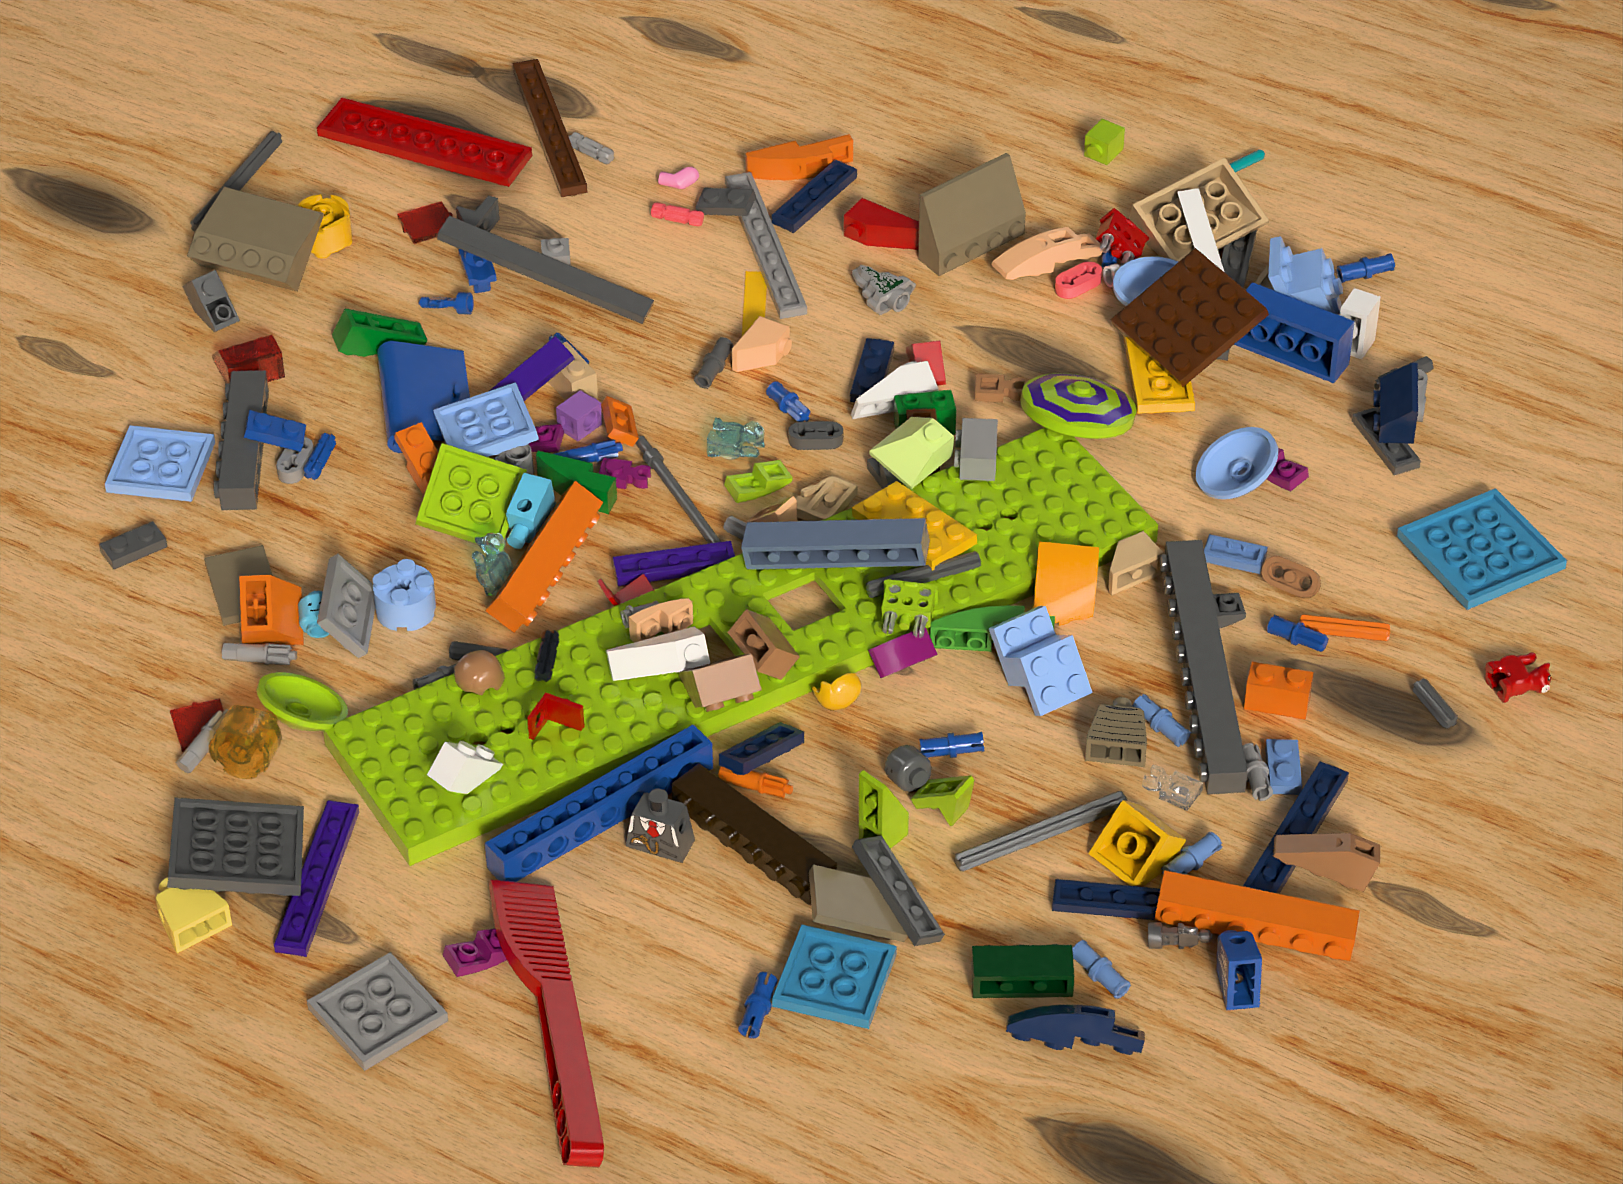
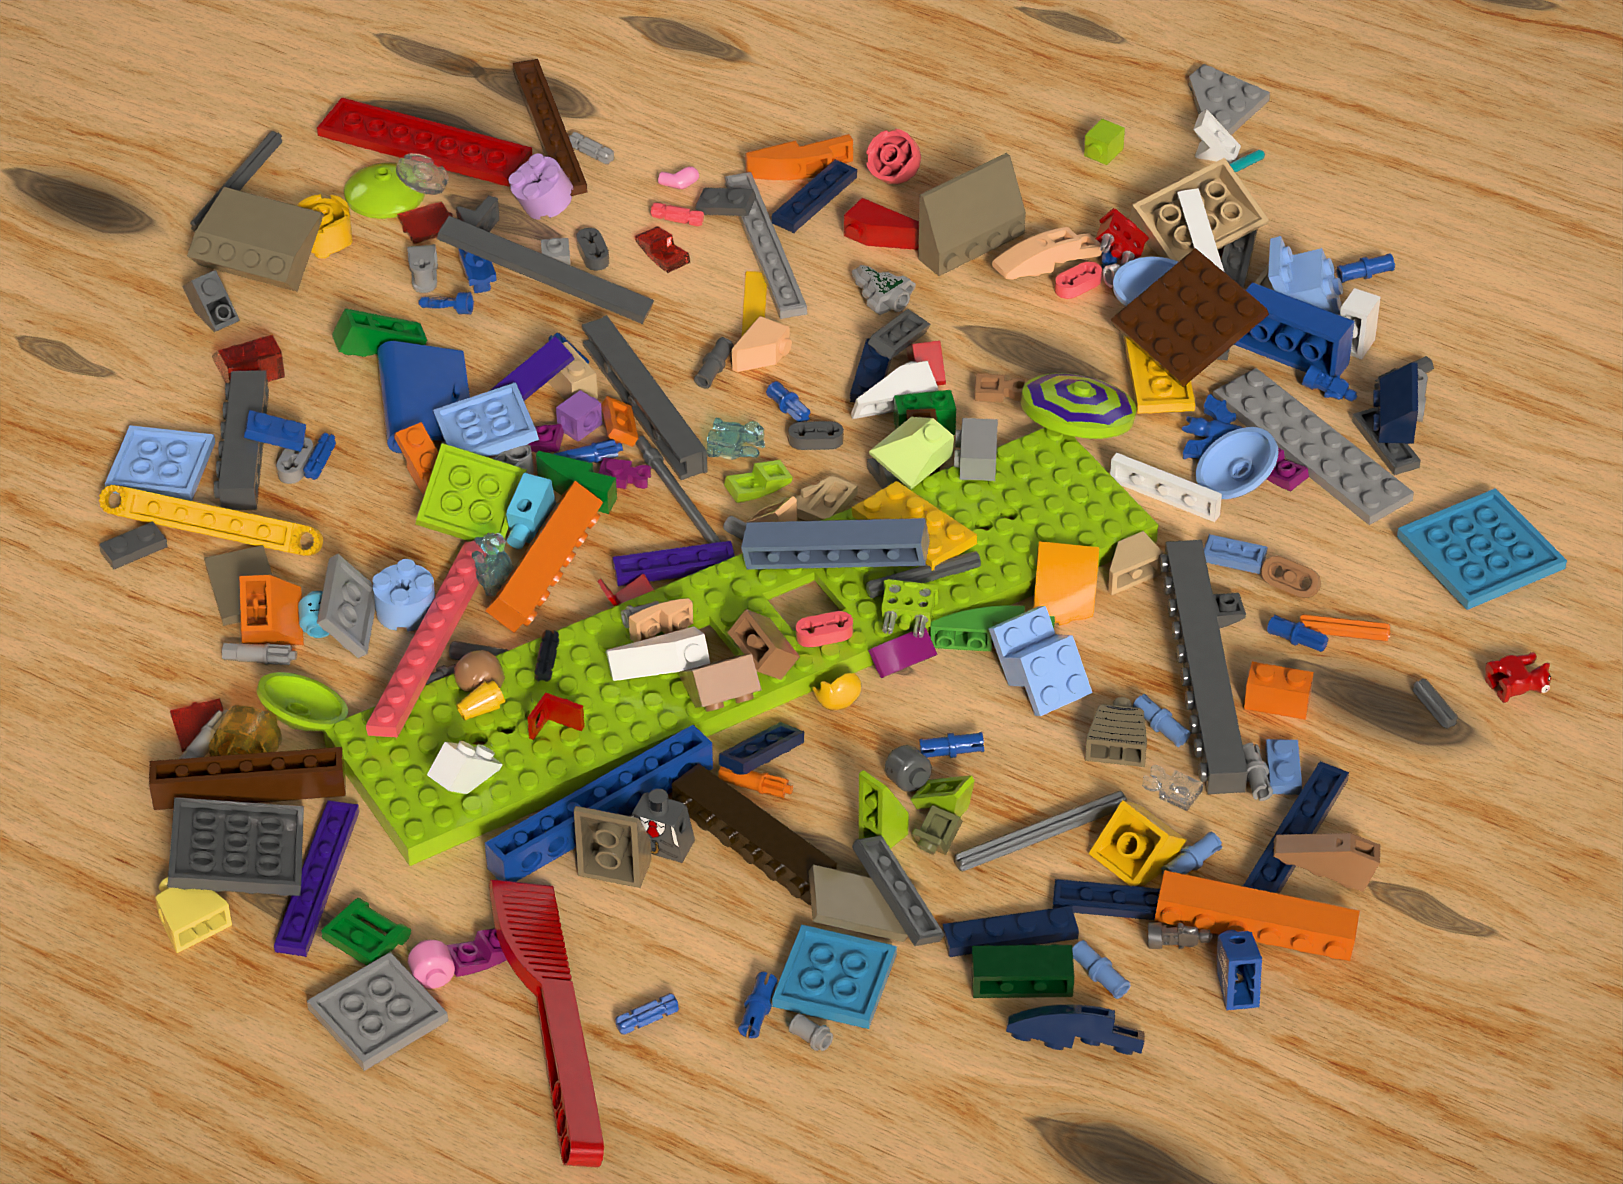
(211, 520): none -> yellow plate
(249, 777): none -> reddish brown brick
(361, 940): none -> green plate
(379, 192): none -> lime dish
(421, 174): none -> clear tile
(424, 267): none -> light grey piece
(426, 646): none -> coral plate
(431, 963): none -> bright pink head
(480, 701): none -> yellow cone
(541, 187): none -> lavender brick
(589, 250): none -> dark grey beam
(611, 847): none -> dark tan slope
(646, 1014): none -> axle
(648, 401): none -> dark grey tile
(661, 249): none -> clear red slope
(818, 1036): none -> light grey pin
(824, 629): none -> coral beam
(893, 157): none -> coral cylinder
(898, 334): none -> dark grey plate
(937, 831): none -> olive bracket
(1012, 929): none -> dark blue plate
(1166, 487): none -> white plate
(1211, 430): none -> blue animal
(1215, 139): none -> white slope
(1226, 97): none -> light grey plate
(1312, 443): none -> light grey plate
(1333, 387): none -> blue piece

